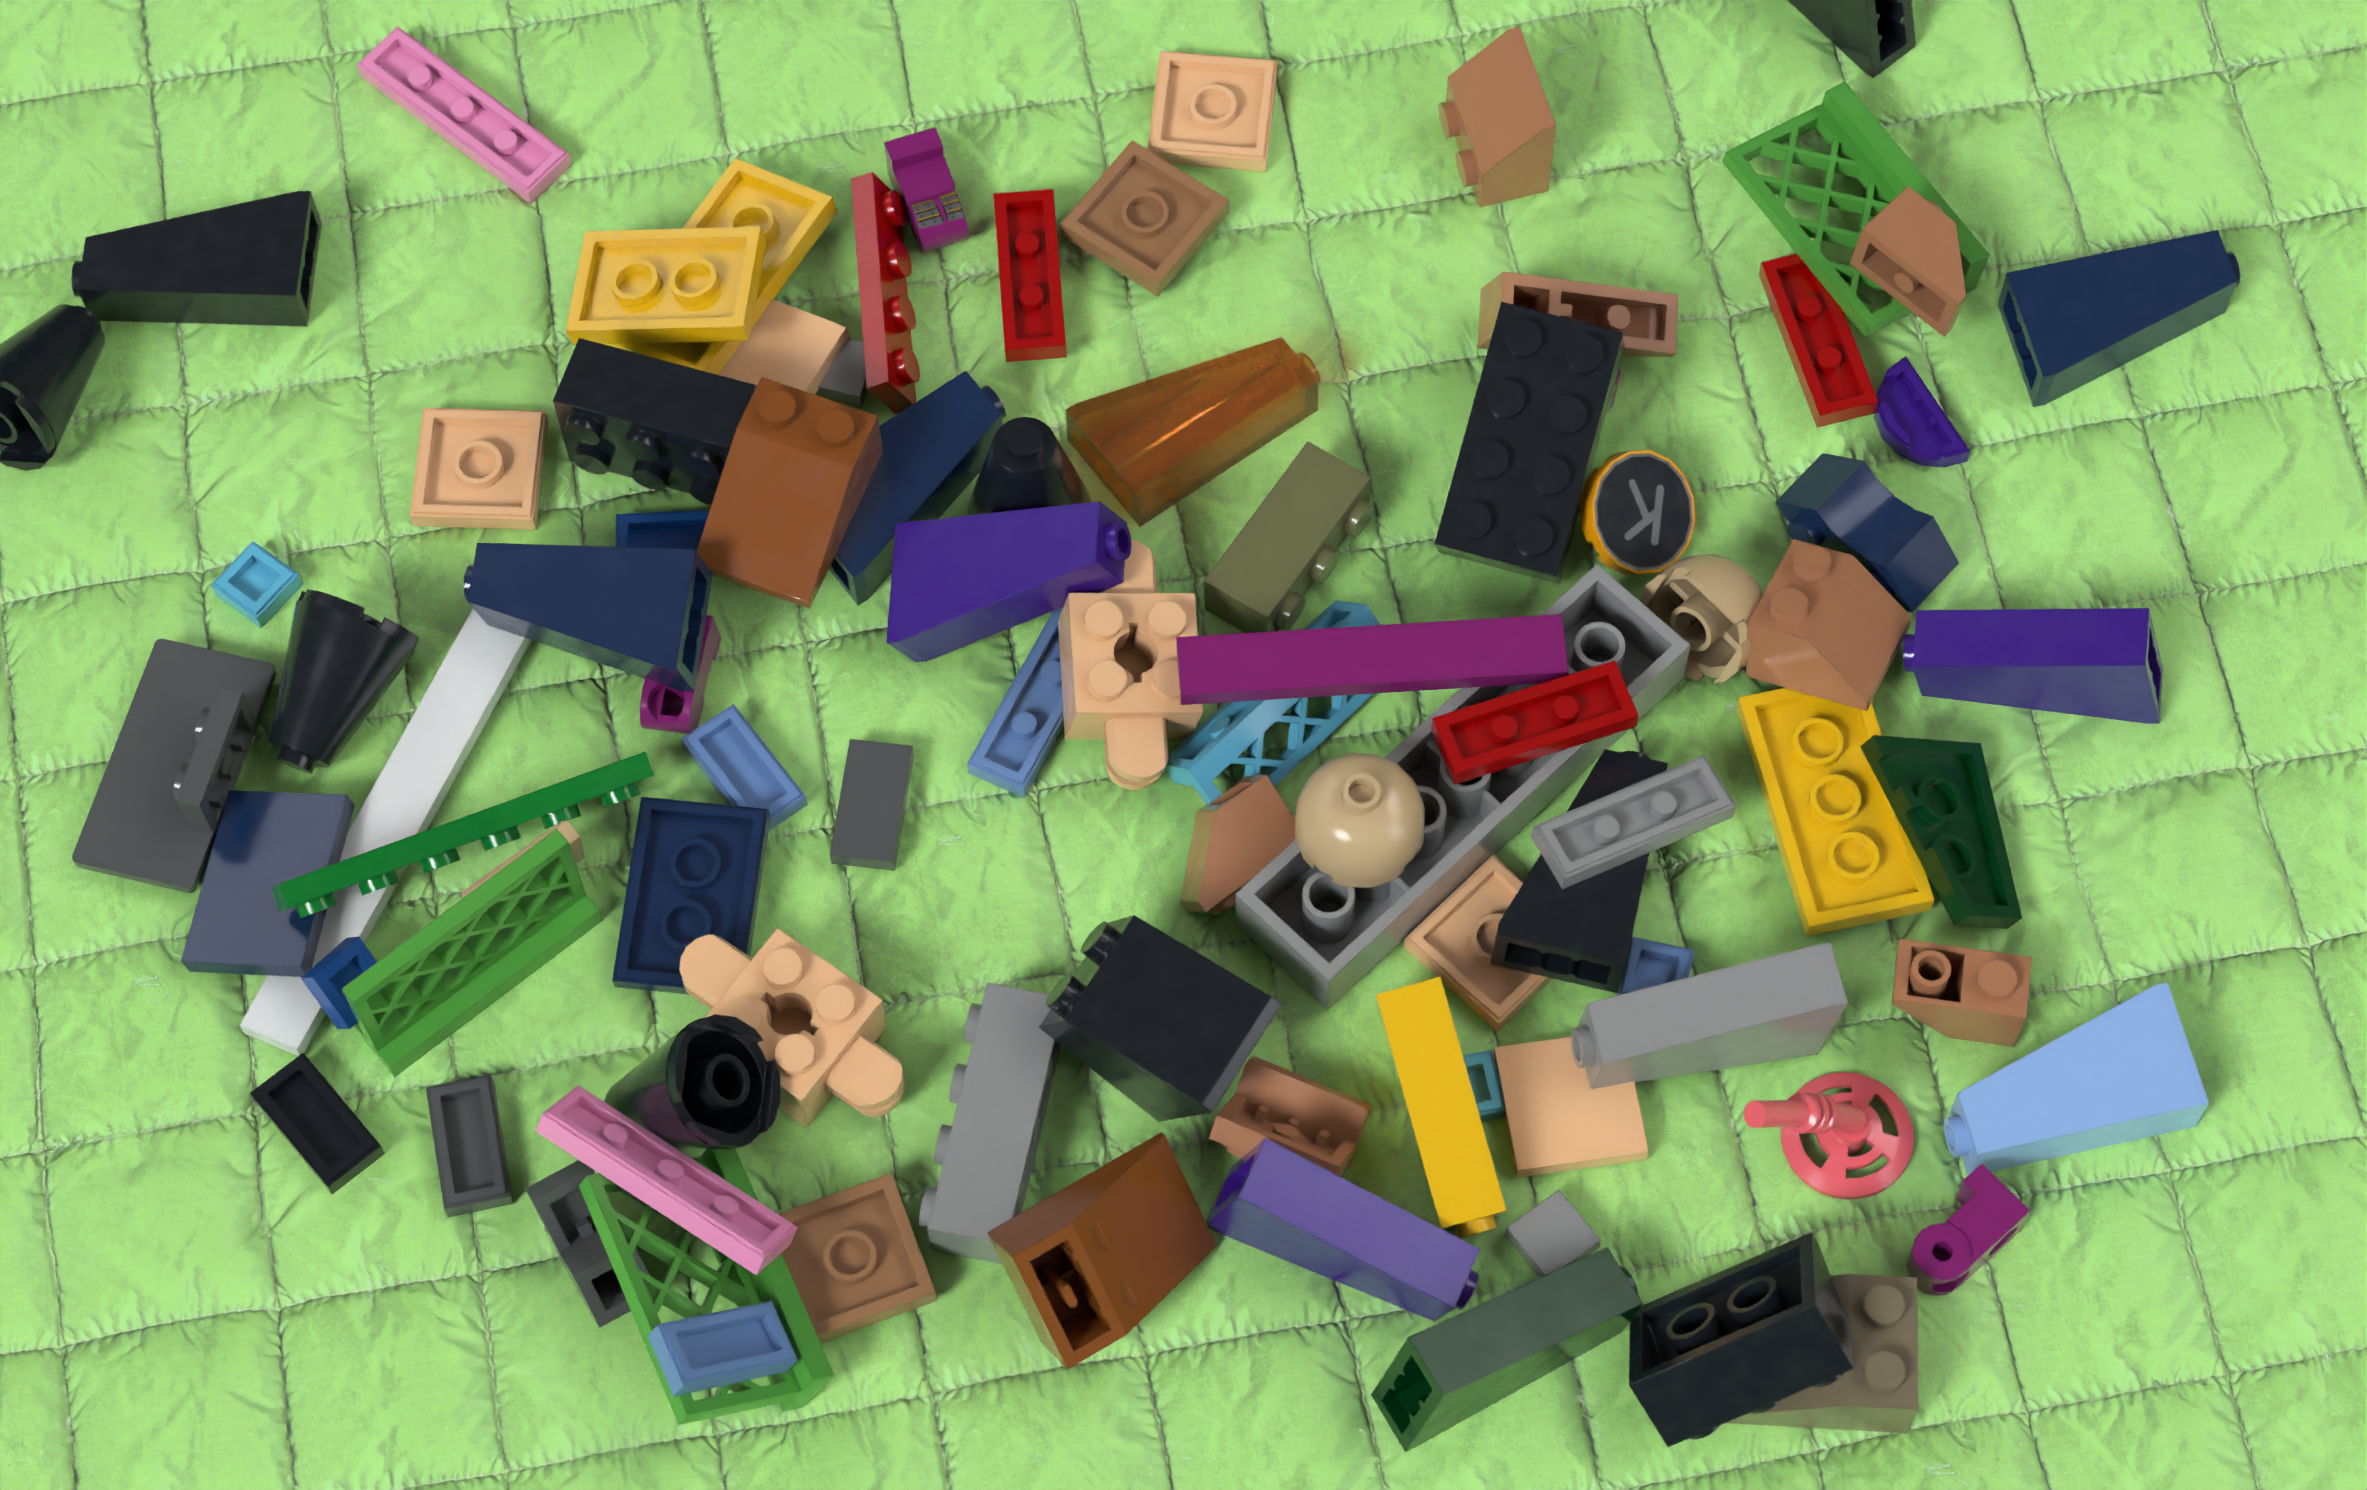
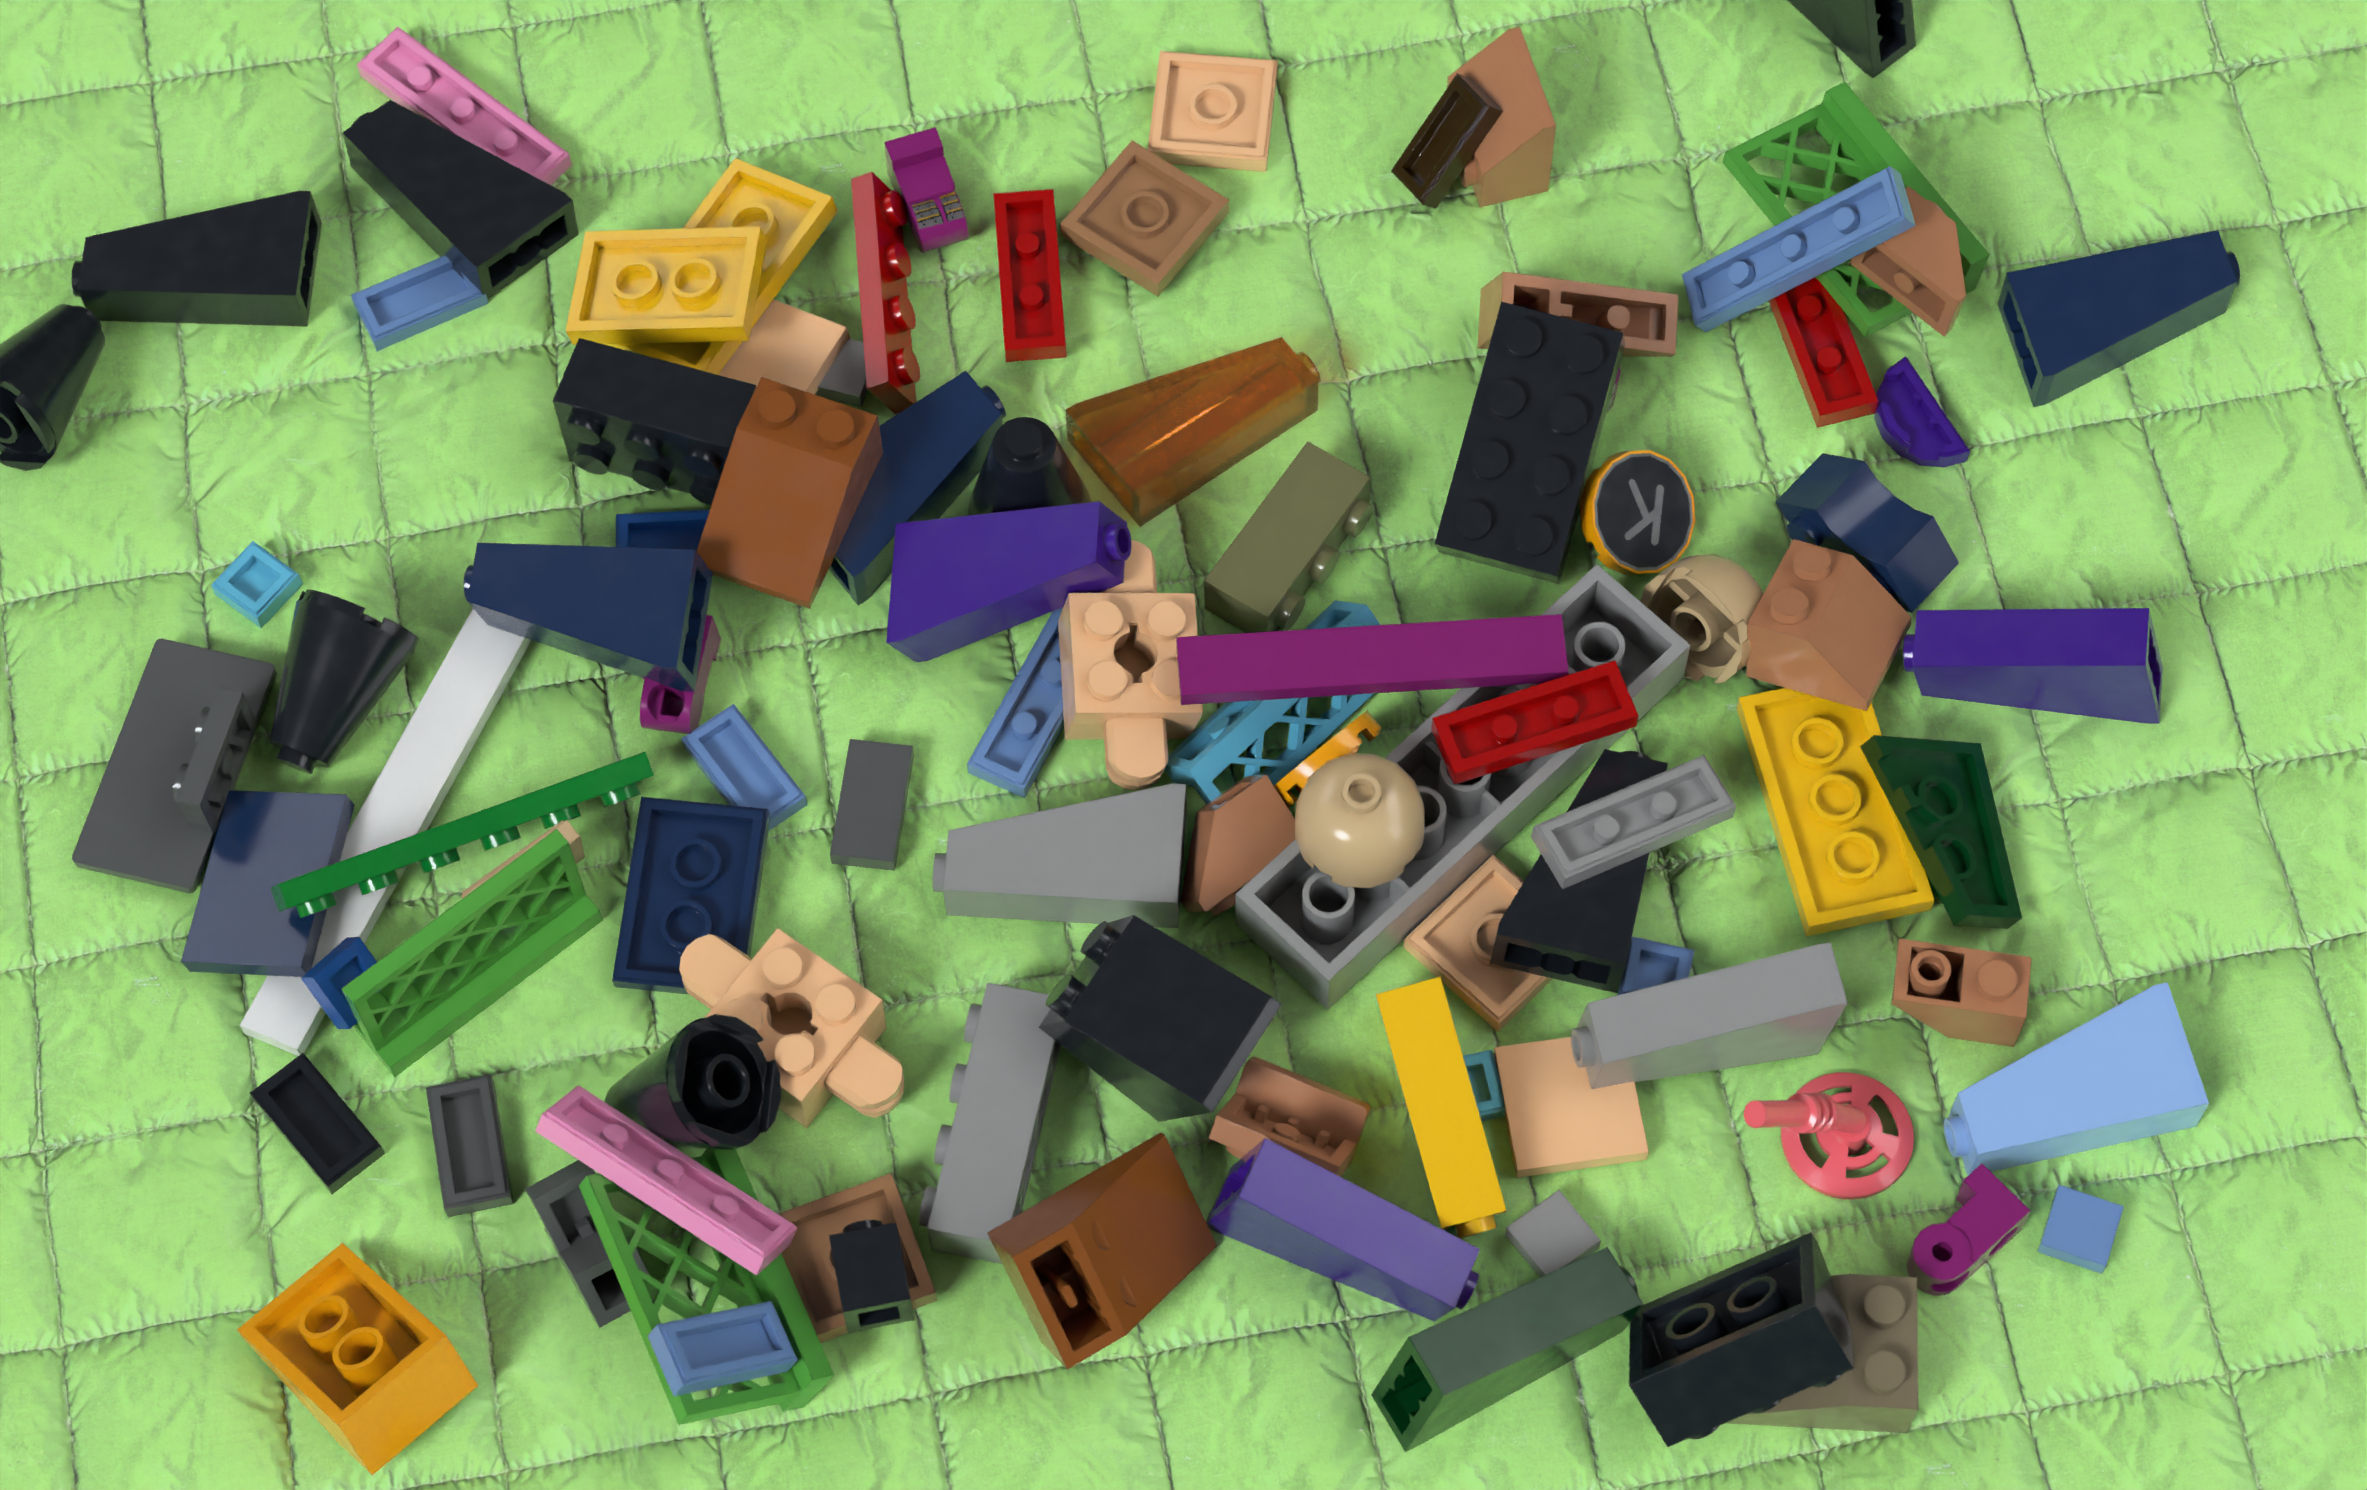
(359, 1357): none -> light orange slope
(415, 302): none -> medium blue tile
(459, 196): none -> black slope
(479, 468): light nougat tile -> none
(871, 1275): none -> black brick
(1072, 862): none -> light grey slope
(1342, 743): none -> light orange tile
(1446, 141): none -> dark brown tile
(1798, 249): none -> medium blue tile
(2080, 1229): none -> medium blue tile

